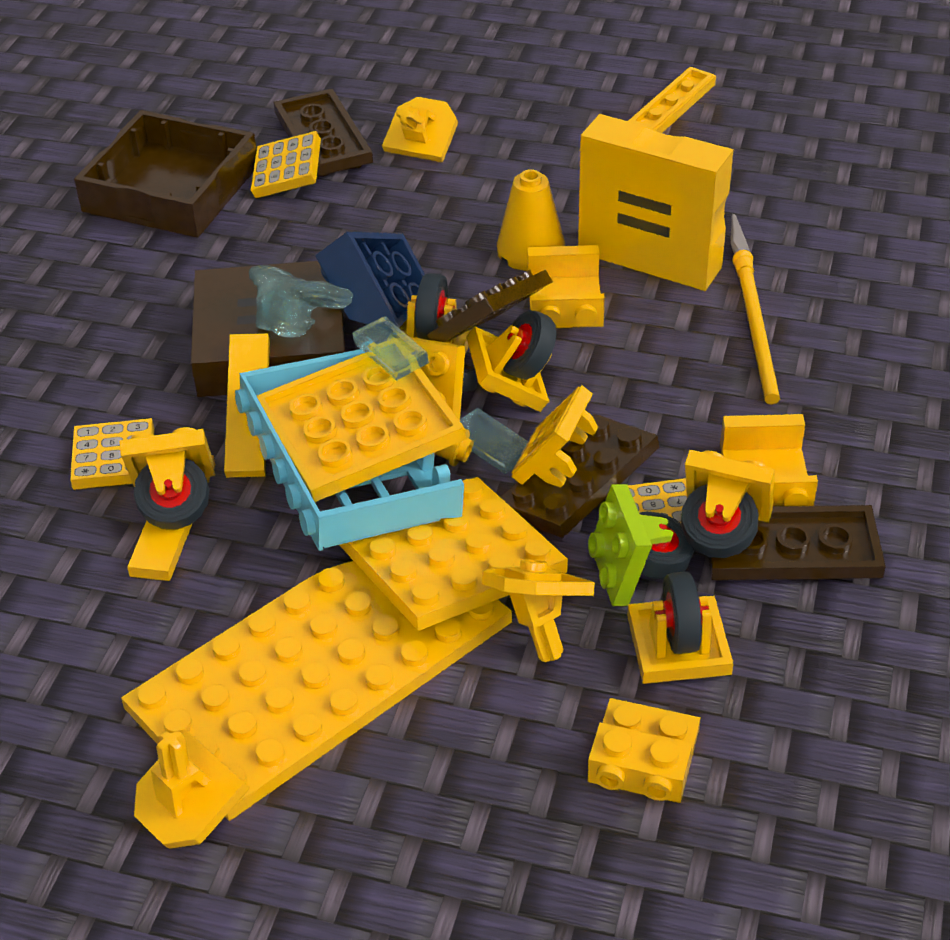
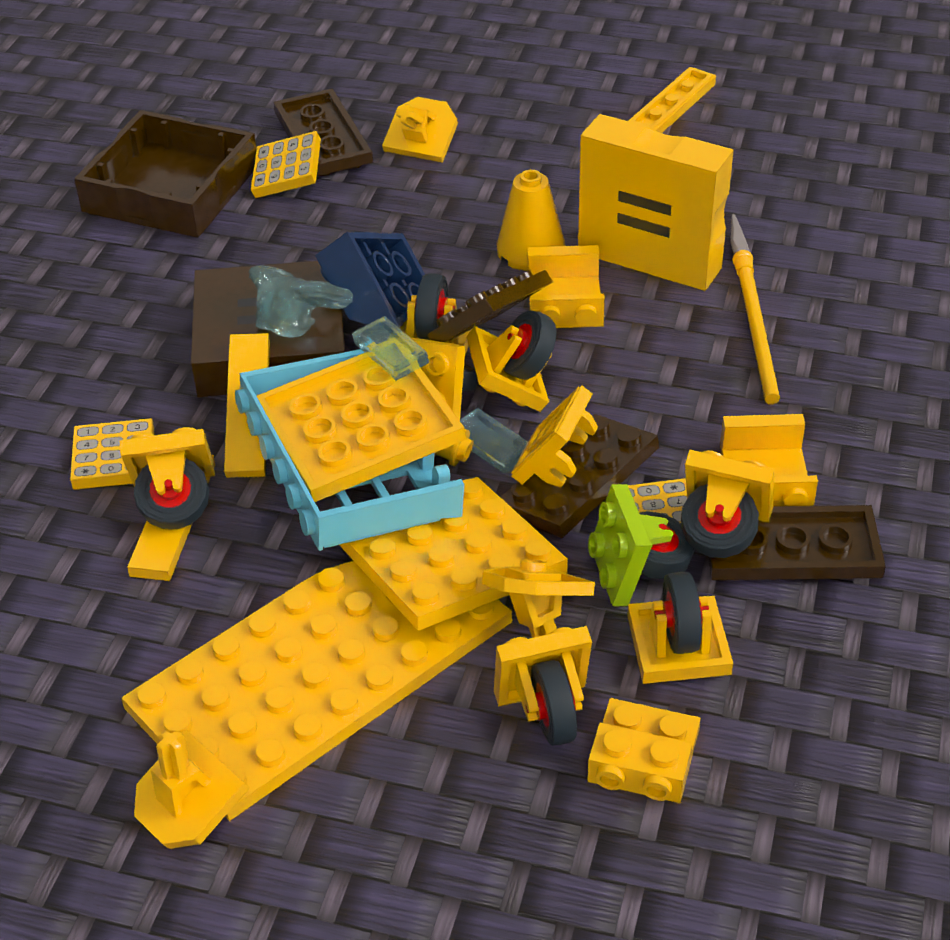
(546, 679): none -> yellow plate

